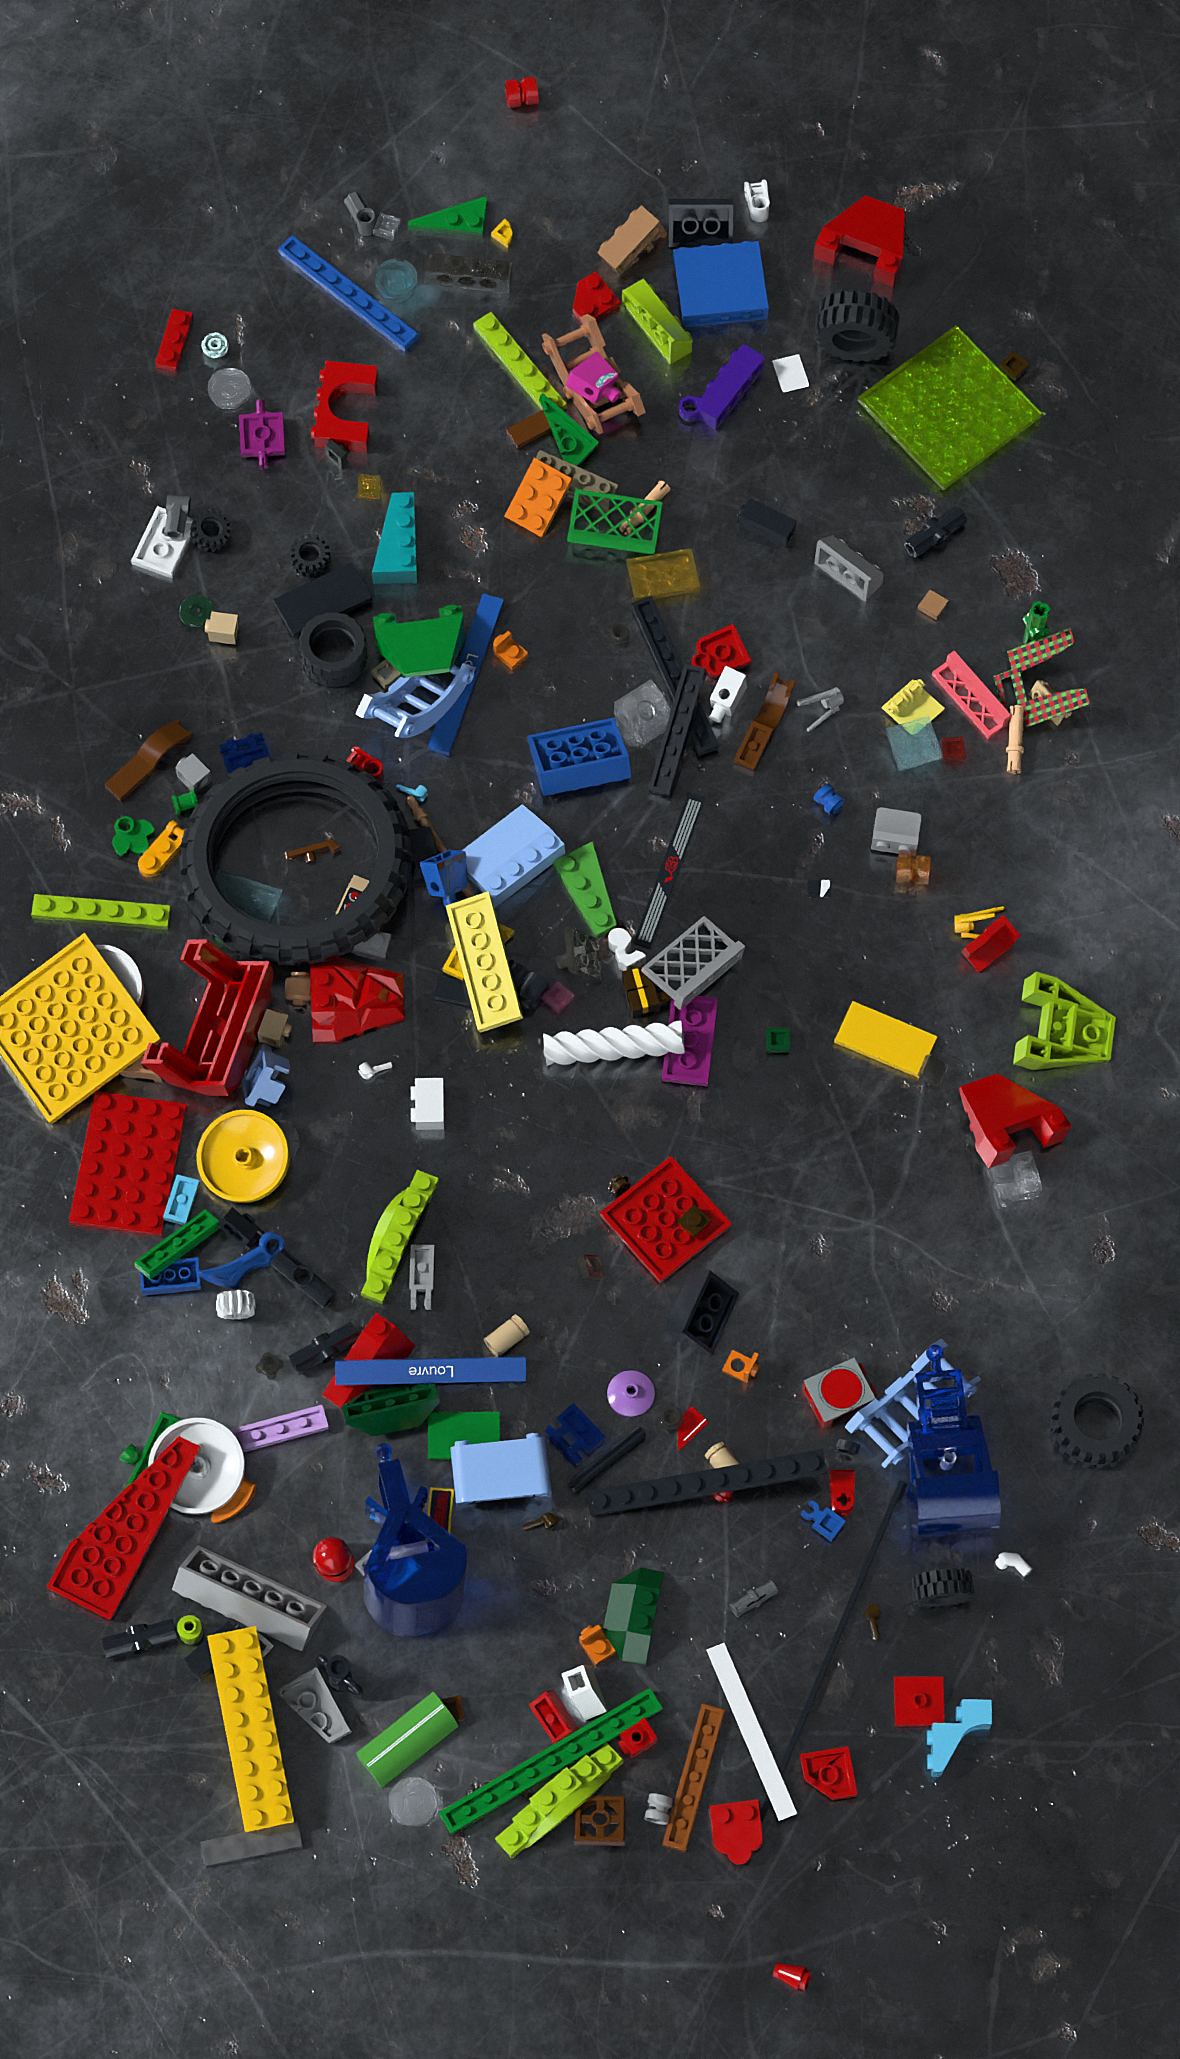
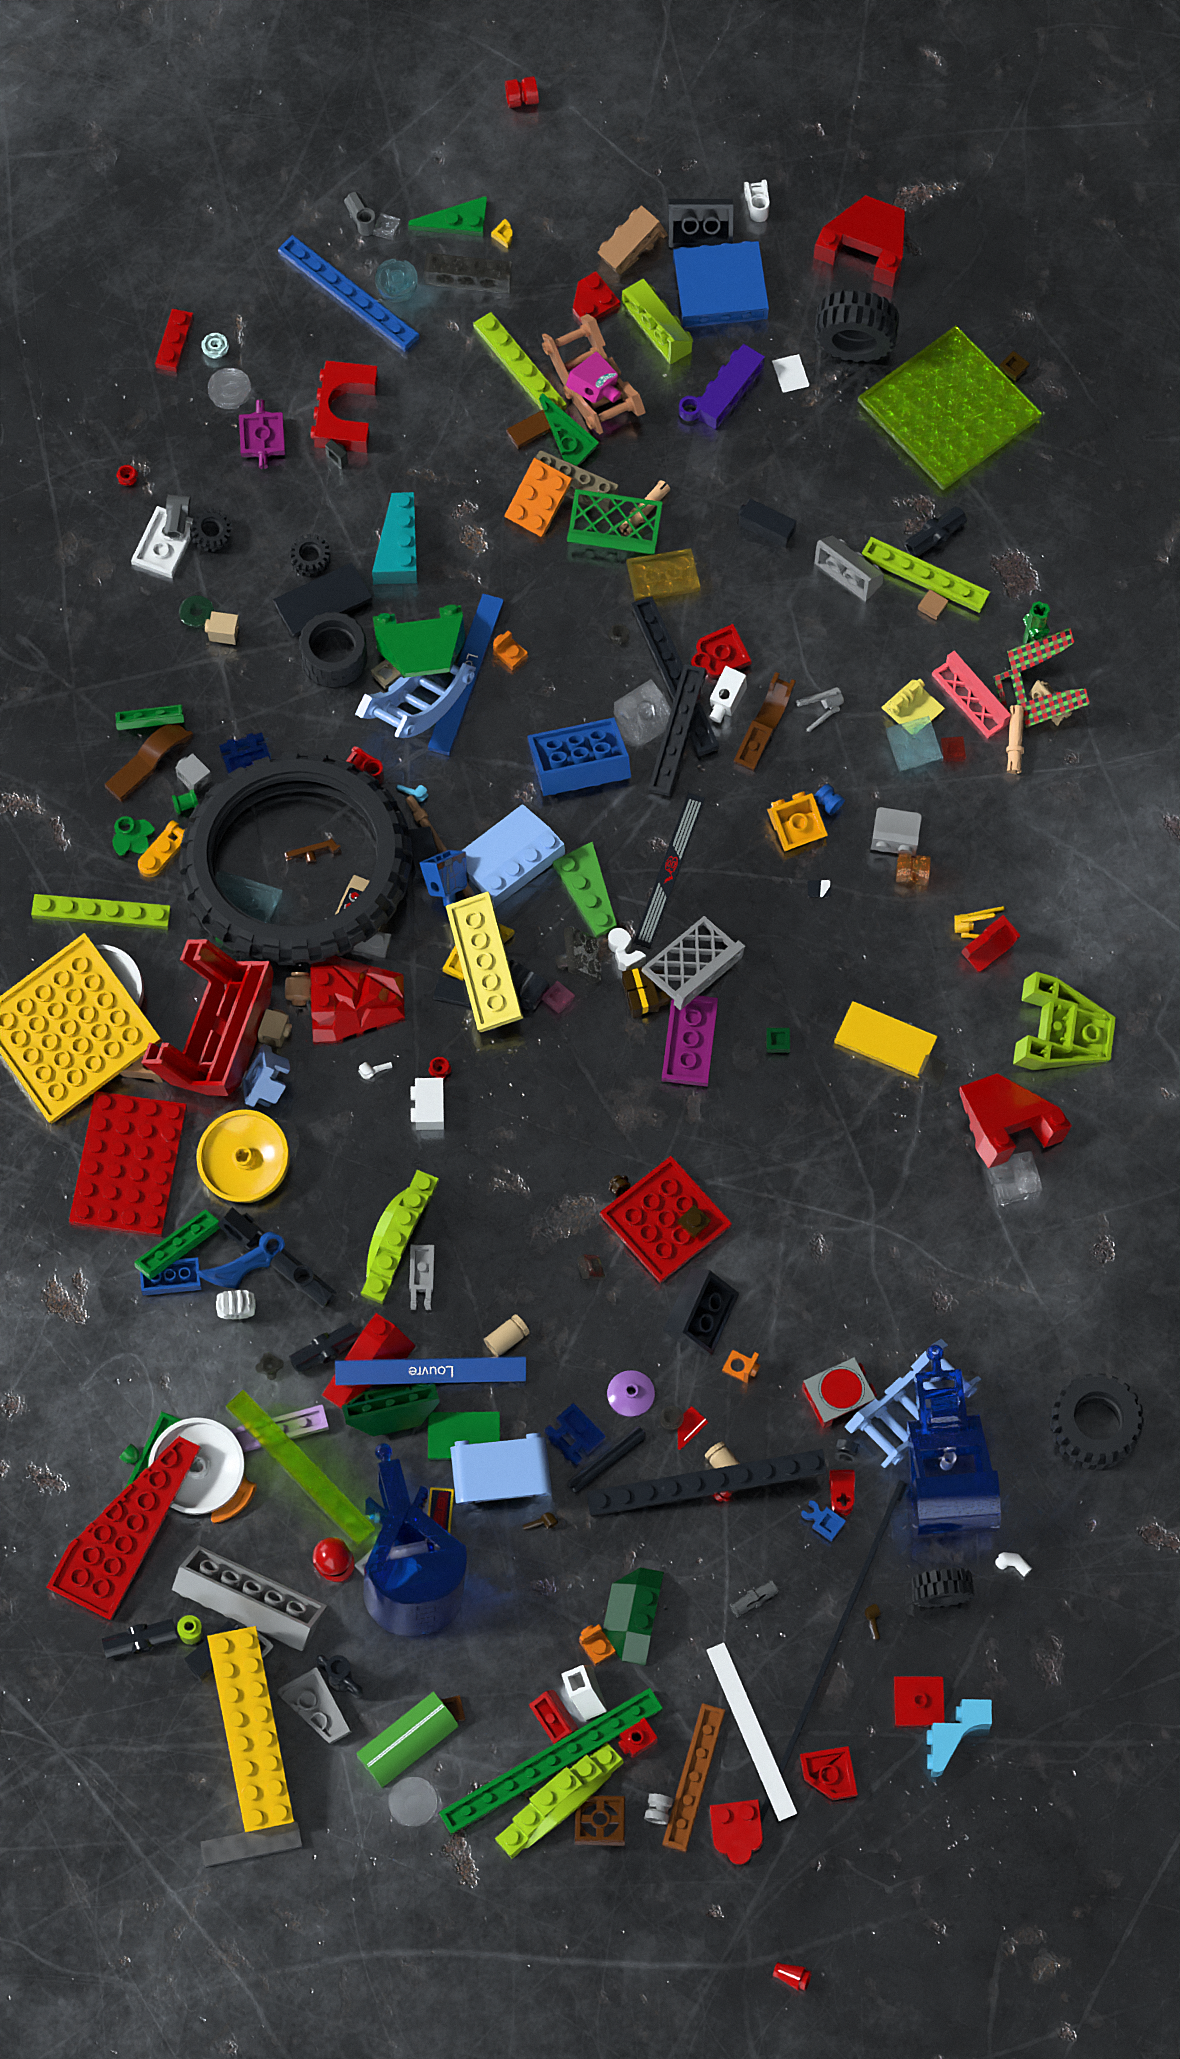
(127, 470): none -> red plate
(149, 717): none -> green tile
(181, 1200): medium azure plate -> none
(300, 1469): none -> clear neon green brick
(369, 486): clear yellow tile -> none
(439, 1062): none -> red plate
(613, 1043): white piece -> none
(797, 820): none -> light orange plate
(925, 574): none -> lime plate

